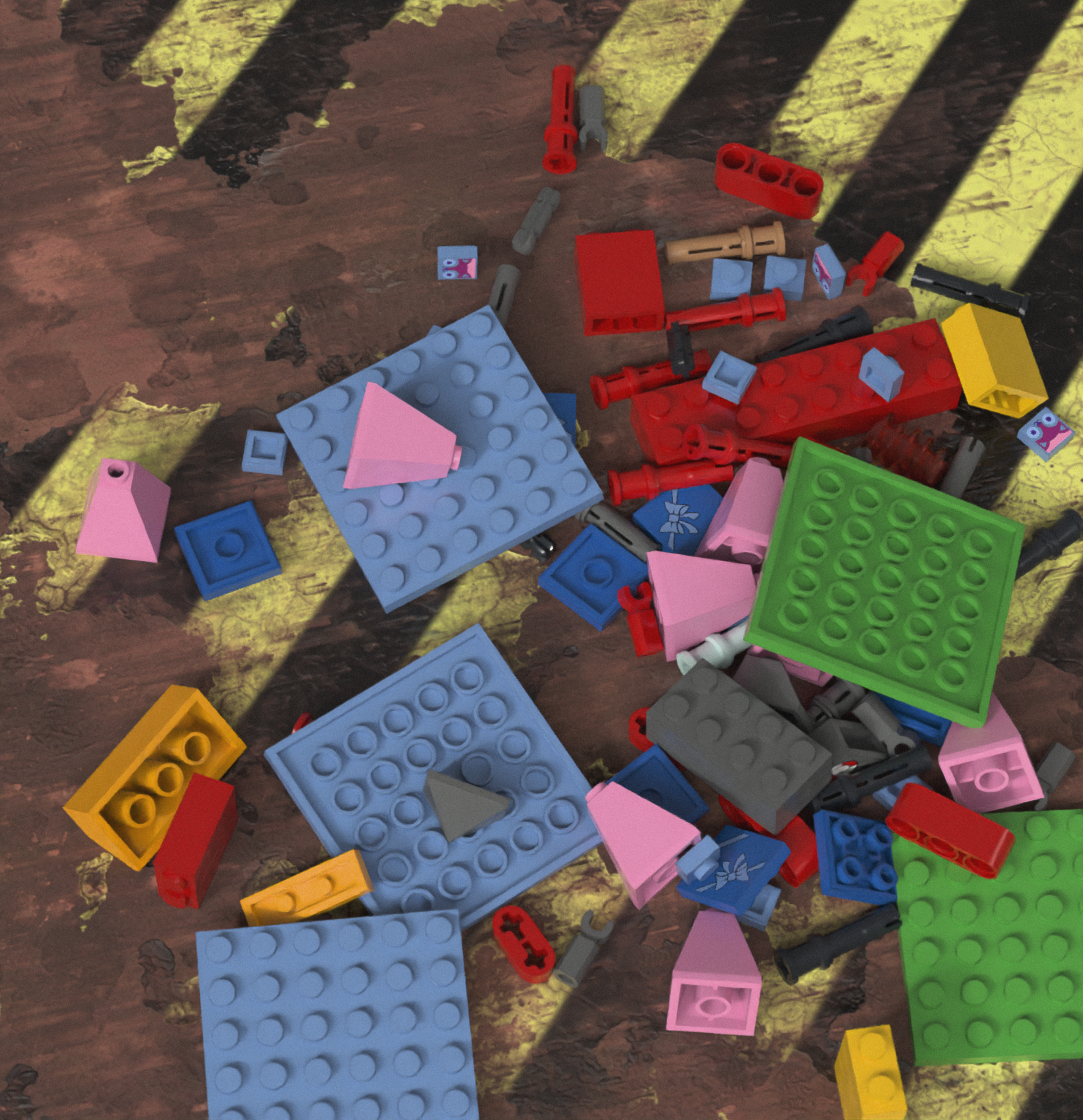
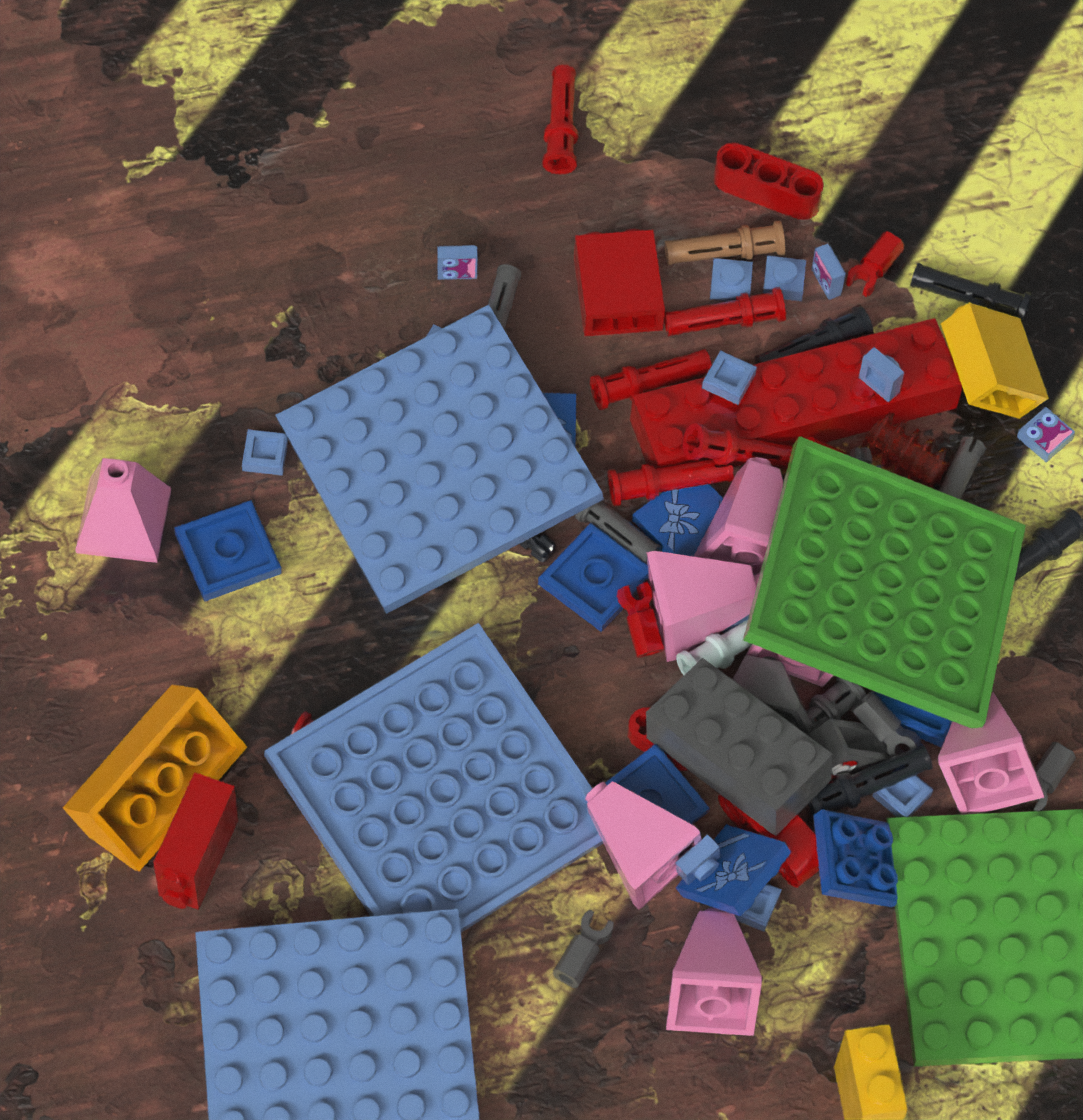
(310, 892): light orange plate -> none
(397, 443): bright pink slope -> none
(462, 806): dark grey slope -> none
(530, 938): red beam -> none
(536, 220): dark grey axle -> none
(592, 116): dark grey bar -> none
(680, 349): black axle -> none
(820, 950): black pin -> none
(950, 830): red beam -> none

